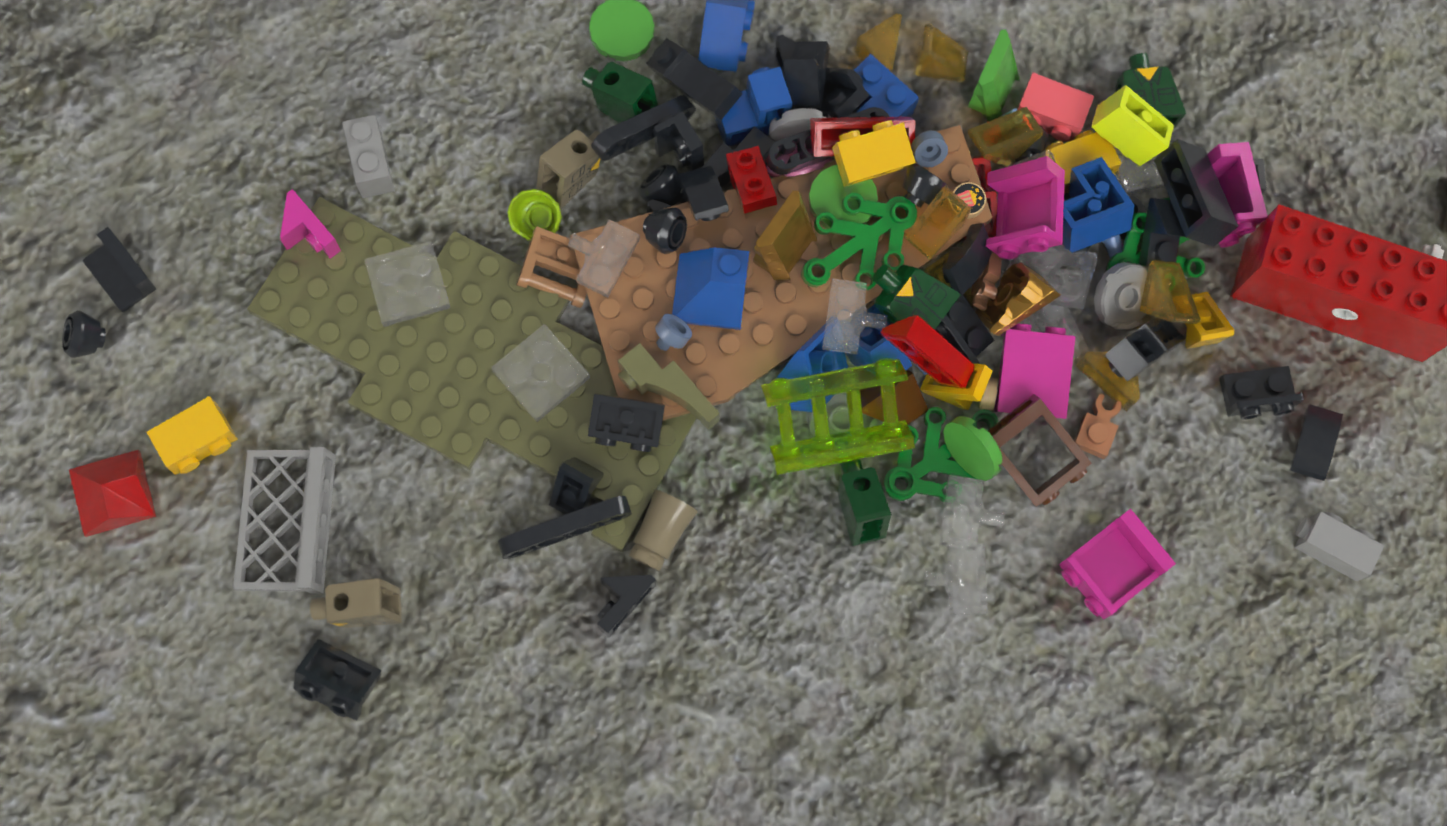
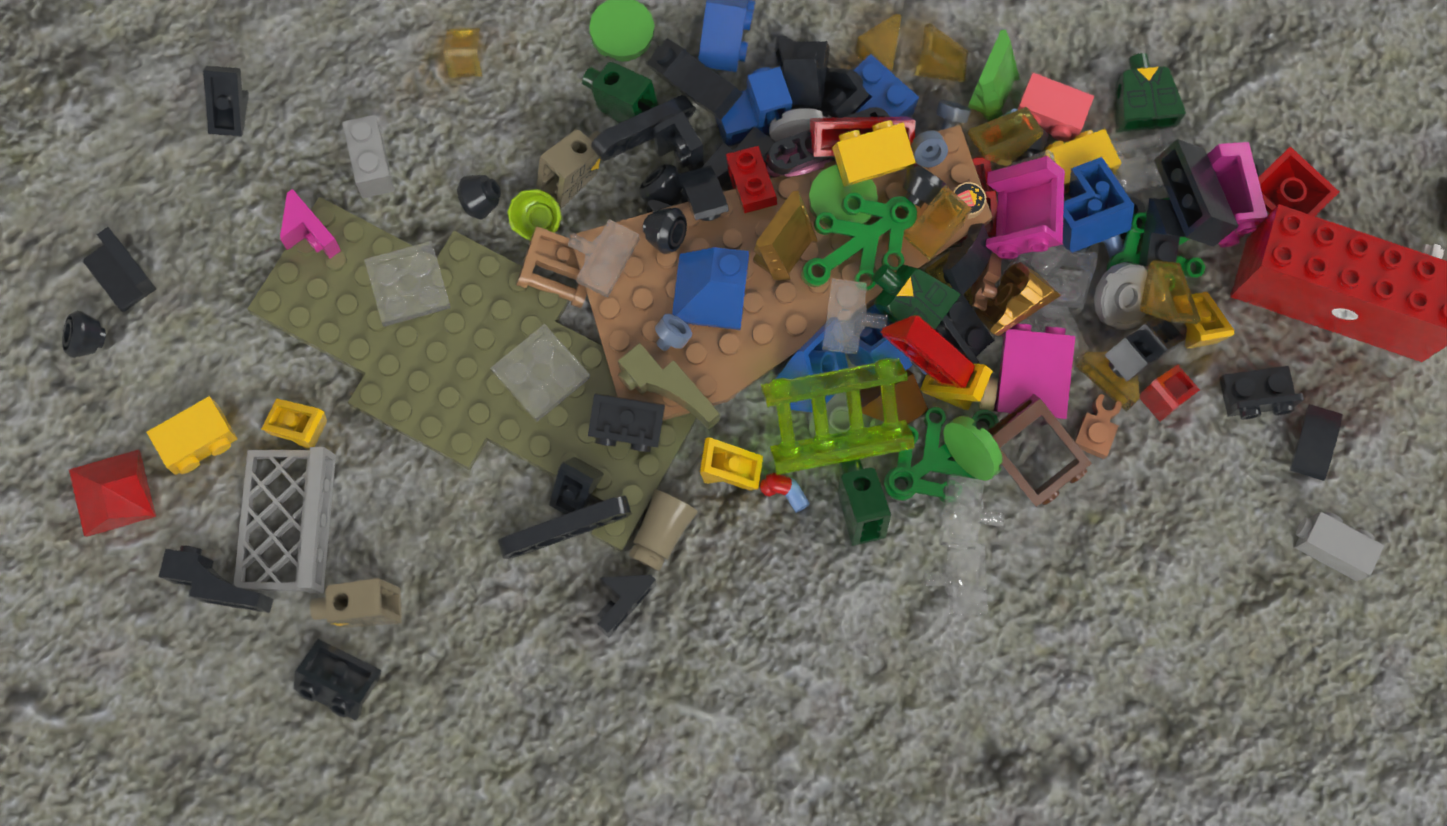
(207, 586): none -> black slope
(225, 100): none -> black slope
(295, 422): none -> yellow slope
(463, 52): none -> clear yellow slope
(478, 195): none -> black cone
(730, 465): none -> yellow slope
(785, 486): none -> arm
(952, 113): none -> sand blue tile
(1116, 565): dark pink panel -> none
(1132, 126): neon yellow brick -> none
(1168, 392): none -> red slope
(1295, 185): none -> red slope

